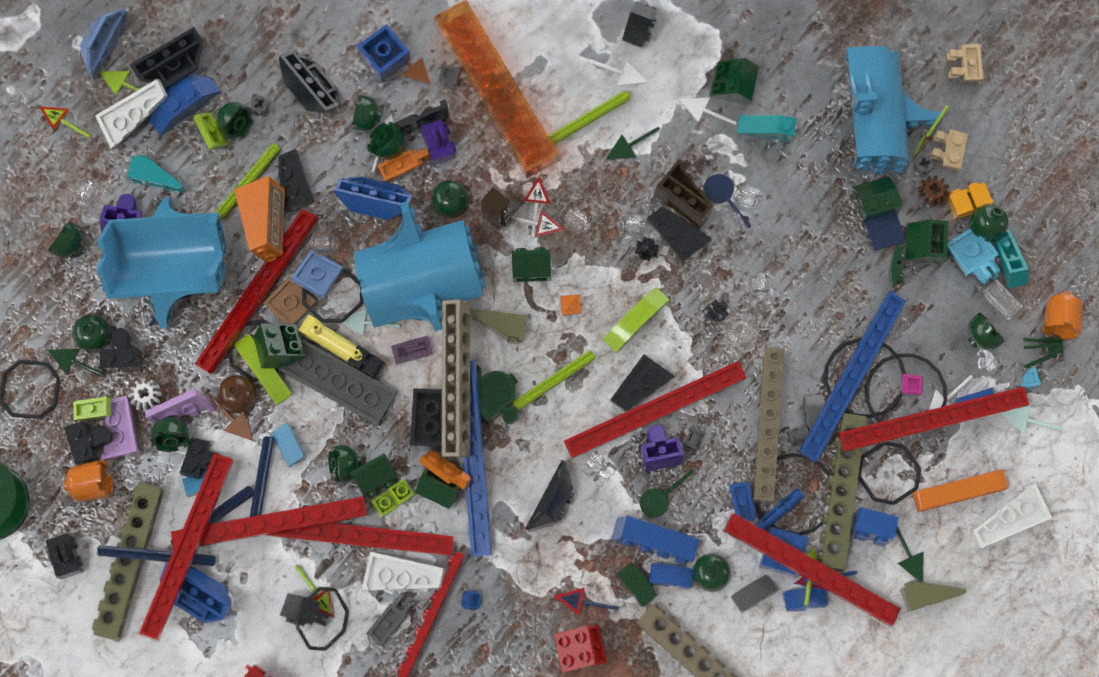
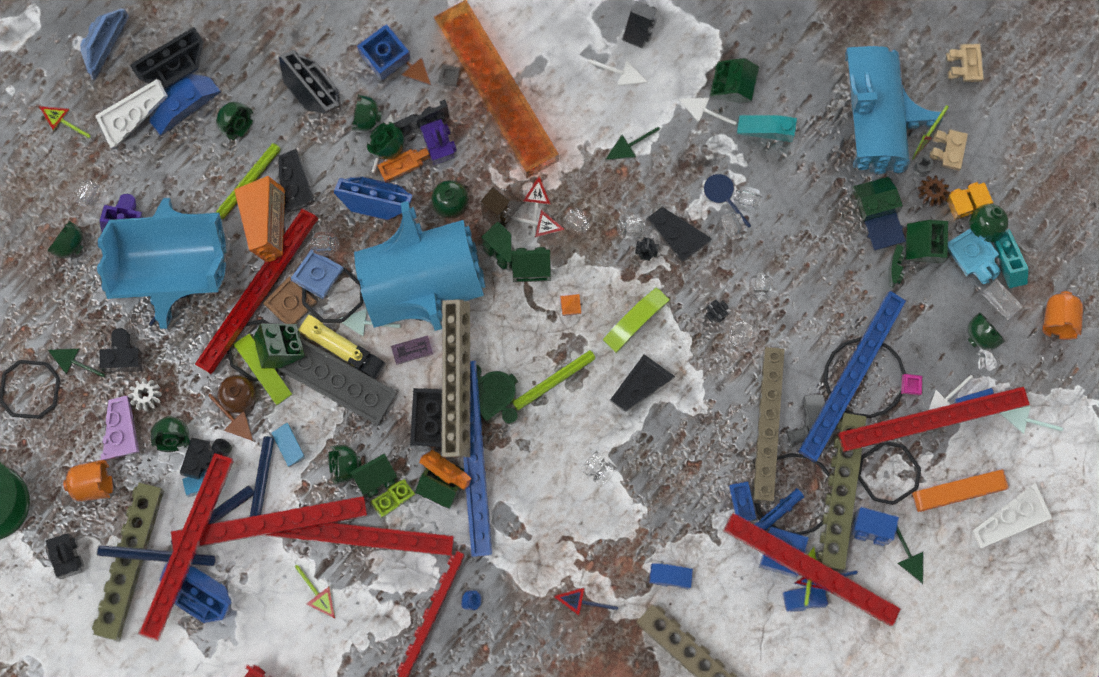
(84, 441): black brick -> none
(91, 333): dark green cylinder -> none
(92, 408): lime plate -> none
(116, 79): lime piece -> none
(146, 172): teal slope -> none
(185, 404): lavender wing -> none
(210, 131): lime plate -> none
(221, 447): none -> black tile
(257, 110): dark grey bush -> none
(309, 611): black brick -> none
(344, 622): black piece -> none
(389, 620): dark grey hinge -> none
(397, 574): white wing -> none
(498, 243): none -> dark green slope
(505, 325): olive slope -> none
(553, 500): black wedge -> none
(580, 648): red bracket -> none
(589, 117): lime axle -> none
(637, 584): dark green slope -> none
(655, 409): red plate -> none
(655, 502): dark green piece -> none
(655, 539): blue wedge -> none
(660, 452): dark purple brick -> none
(683, 195): dark brown wedge -> none
(693, 439): dark grey bush -> none
(711, 572): dark green cylinder -> none
(753, 593): dark grey slope -> none
(902, 355): black piece -> none
(926, 594): olive slope -> none
(1030, 379): medium azure tile -> none
(1051, 346): dark green plant -> none

